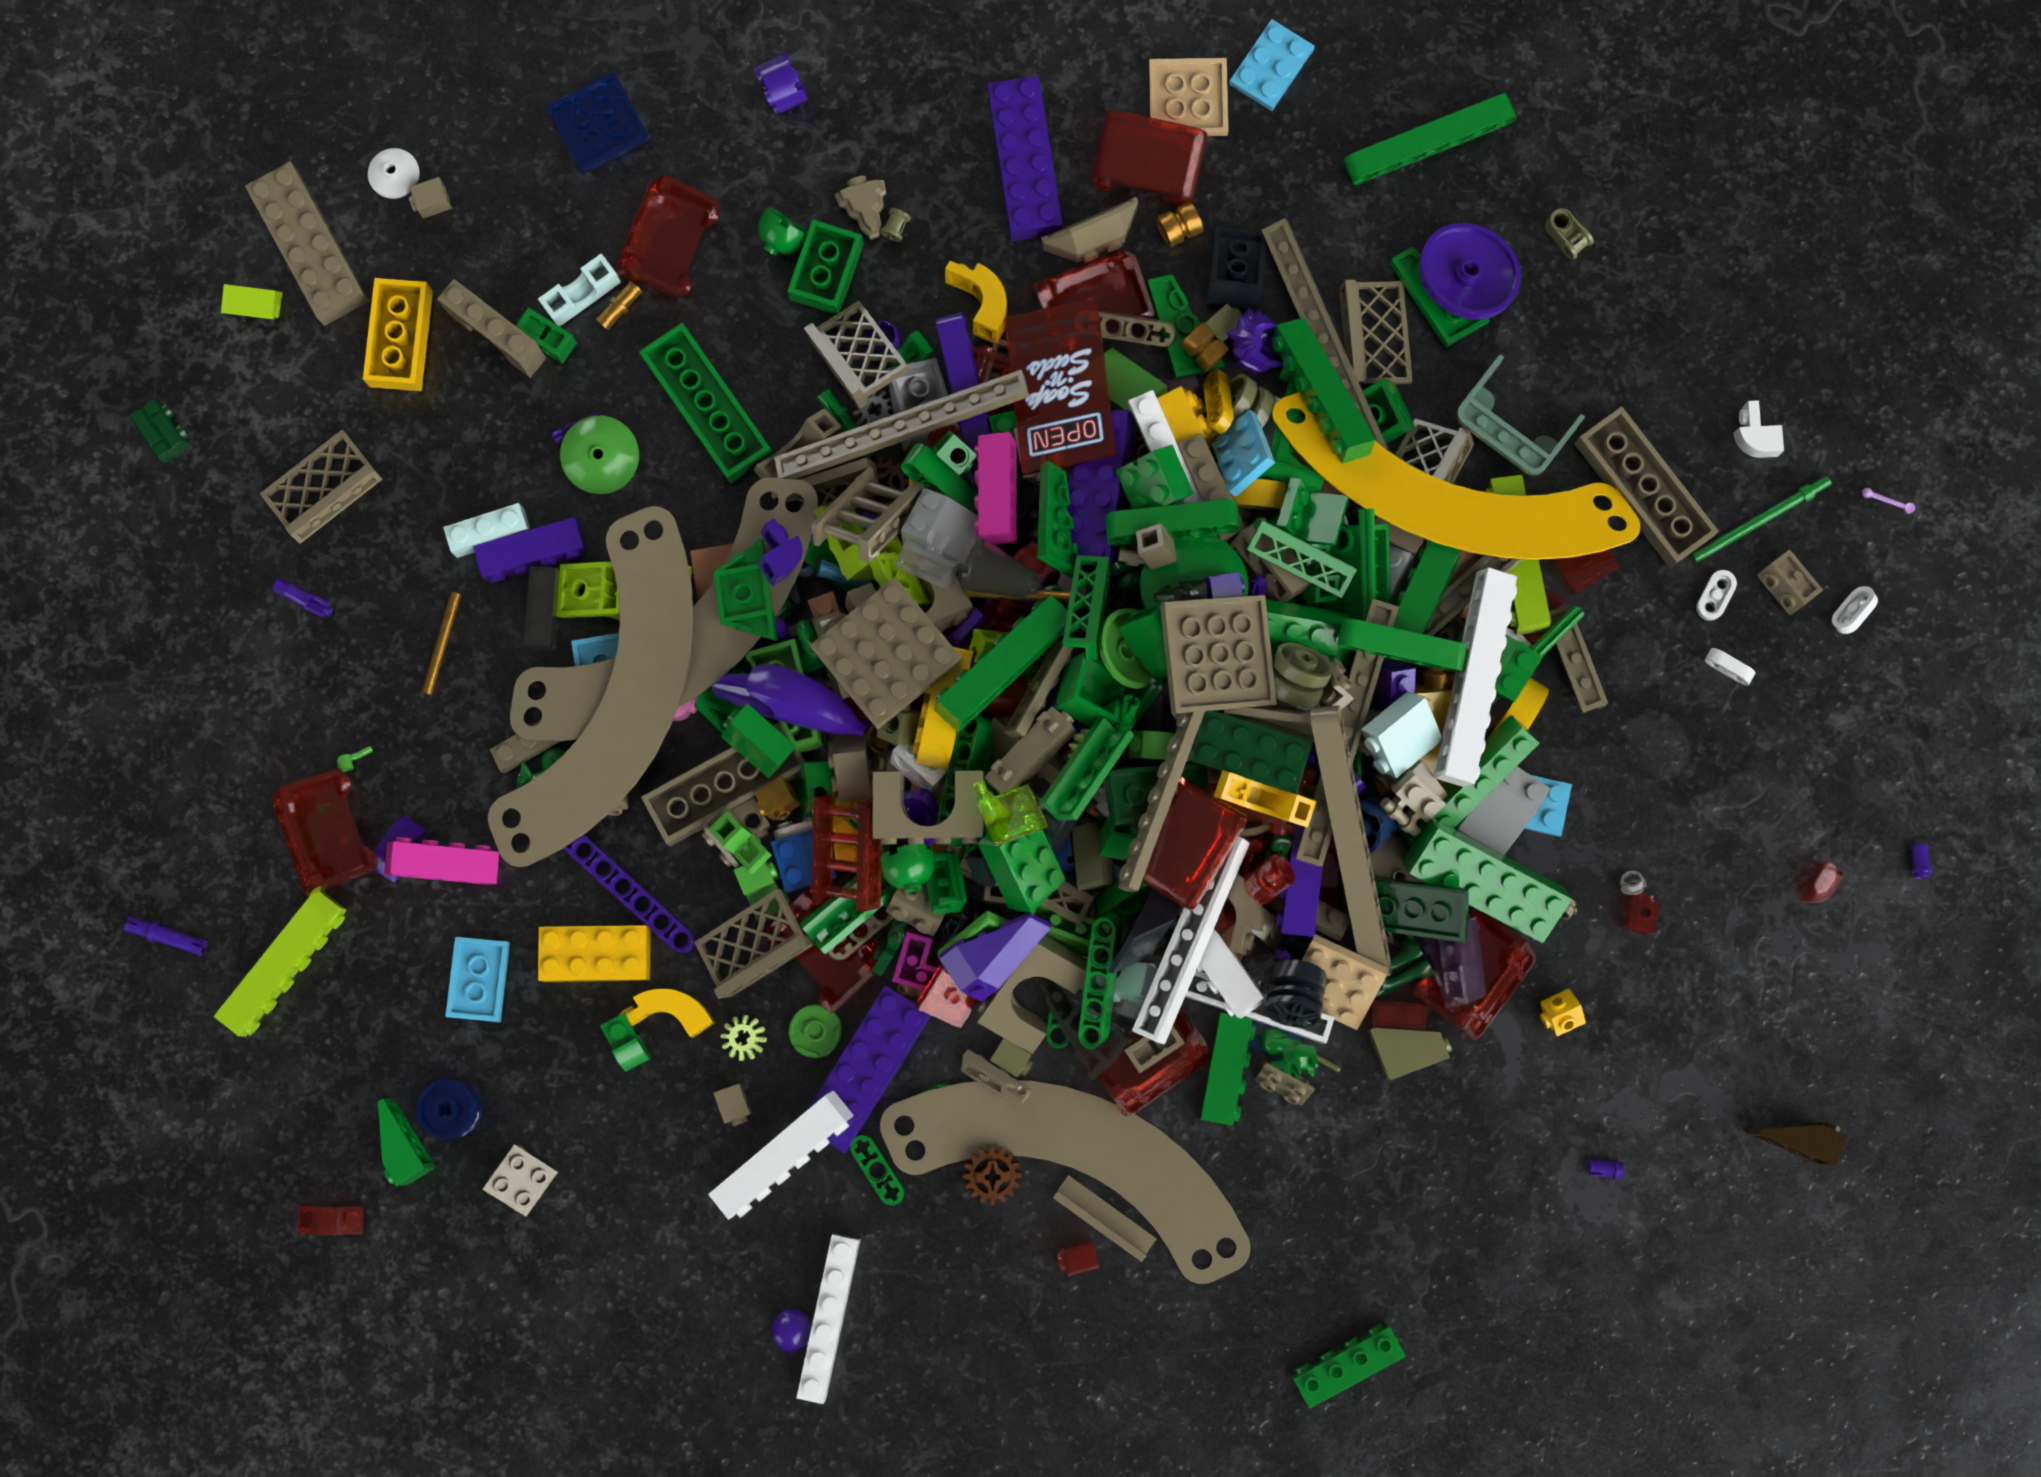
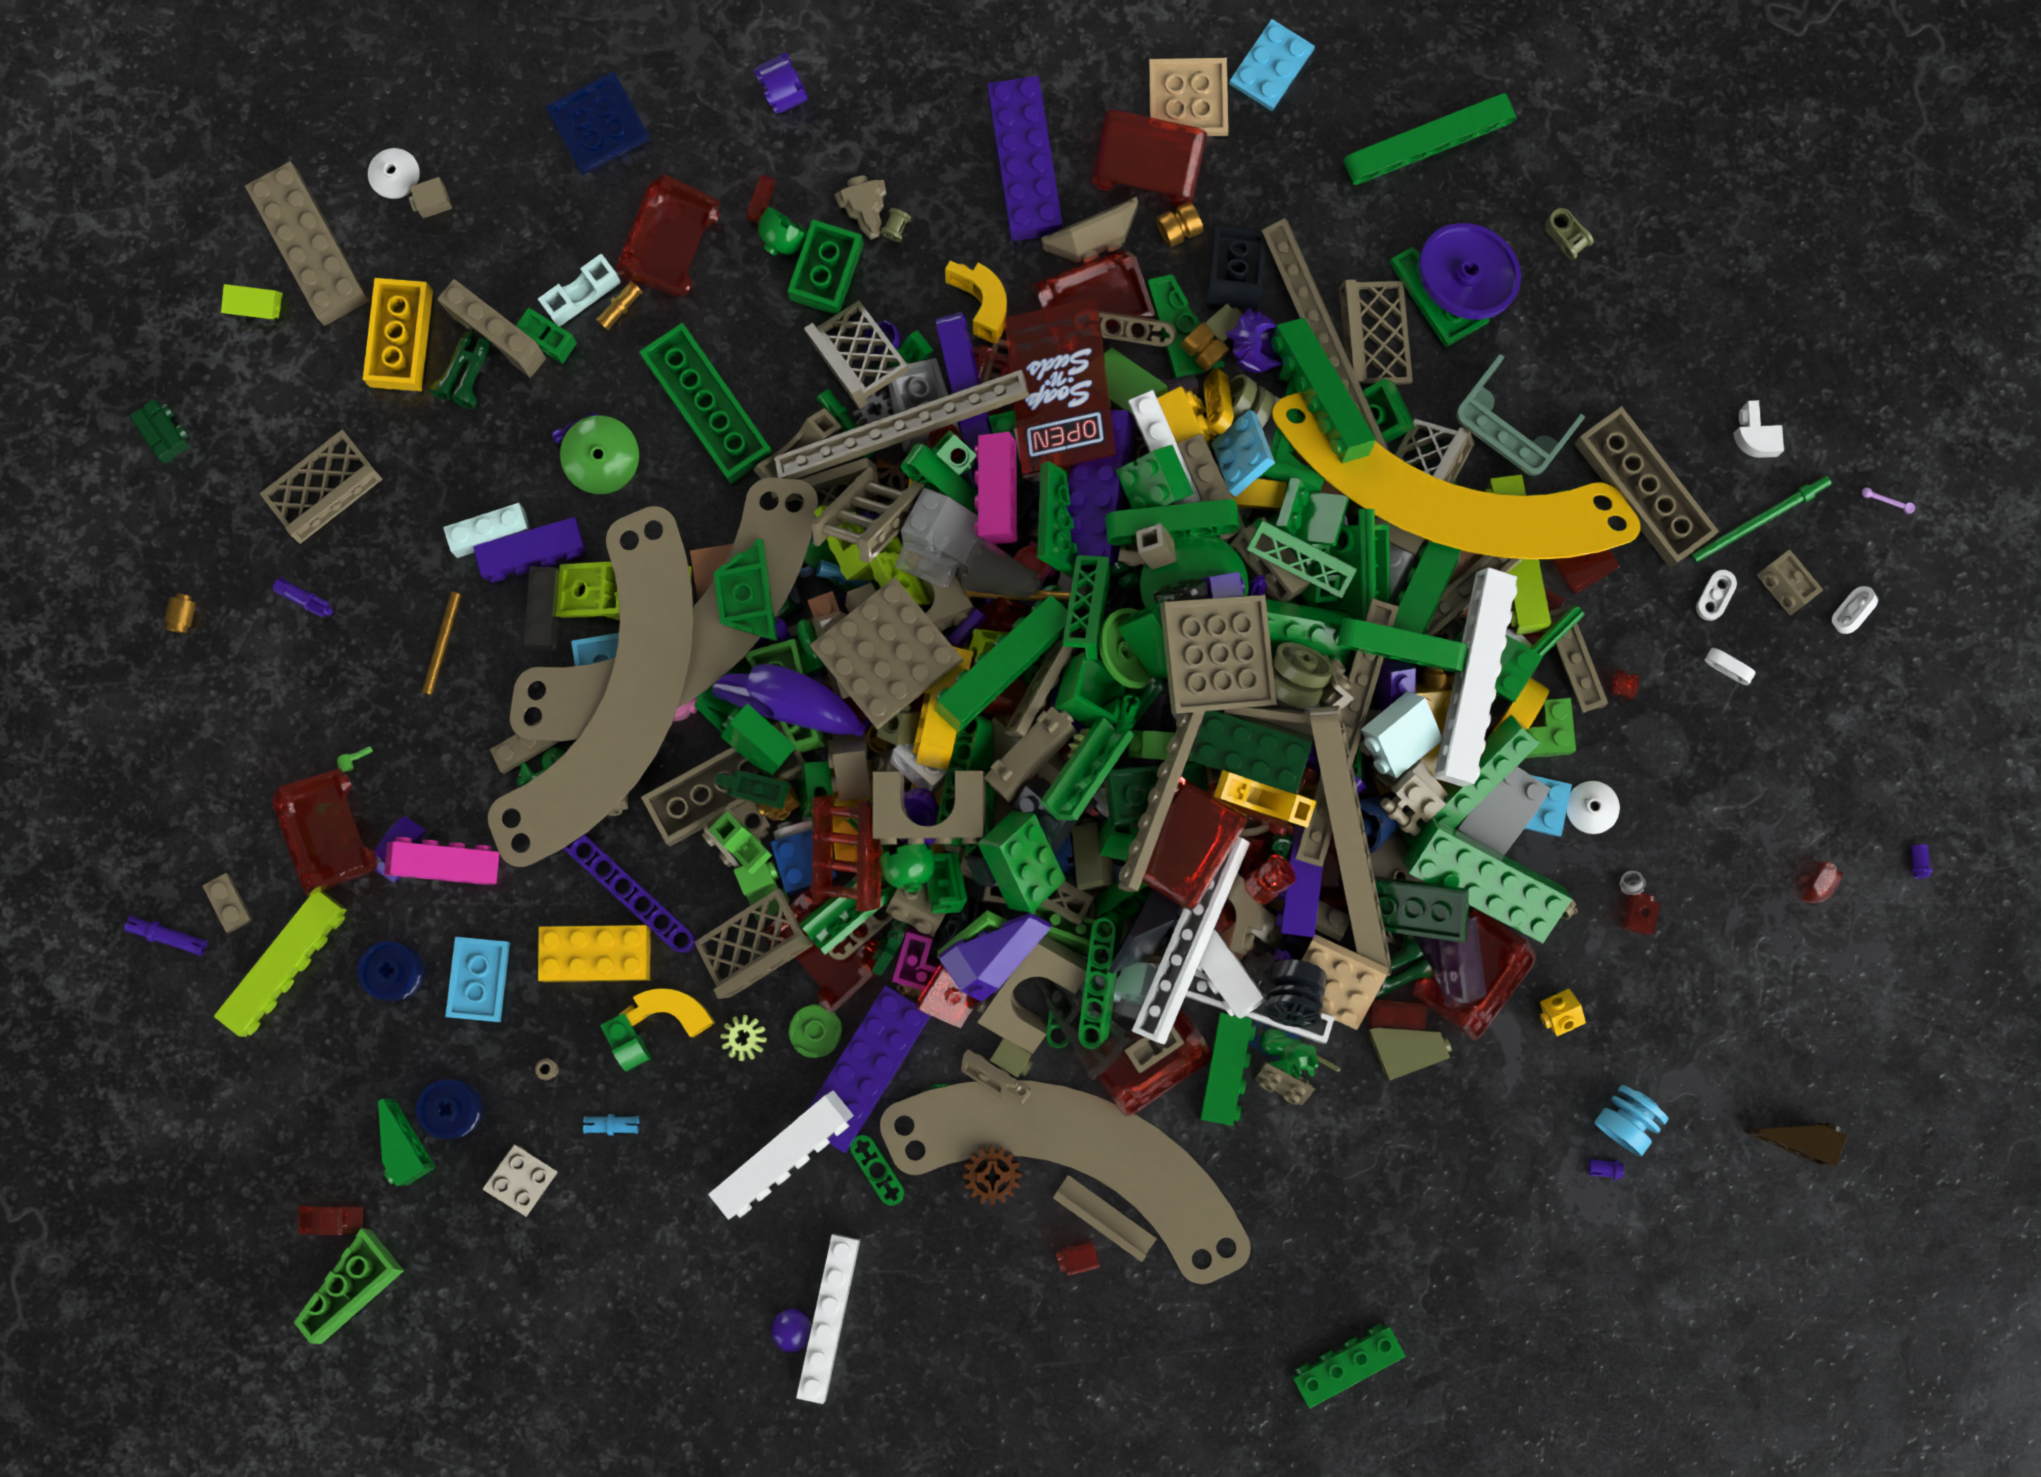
(179, 613): none -> pearl gold brick
(227, 903): none -> dark tan plate
(354, 1282): none -> bright green wedge
(375, 967): none -> clear blue wheel
(463, 392): none -> dark green piece
(540, 1069): none -> dark tan pin
(611, 1124): none -> dark azure pin
(733, 1104): dark tan brick -> none
(754, 788): none -> dark green hinge
(760, 198): none -> clear red beam
(784, 553): dark purple brick -> none
(1010, 813): clear neon green plate -> none
(1556, 729): none -> bright green brick
(1583, 816): none -> white dish
(1625, 684): none -> clear red wheel
(1631, 1120): none -> medium azure wheel

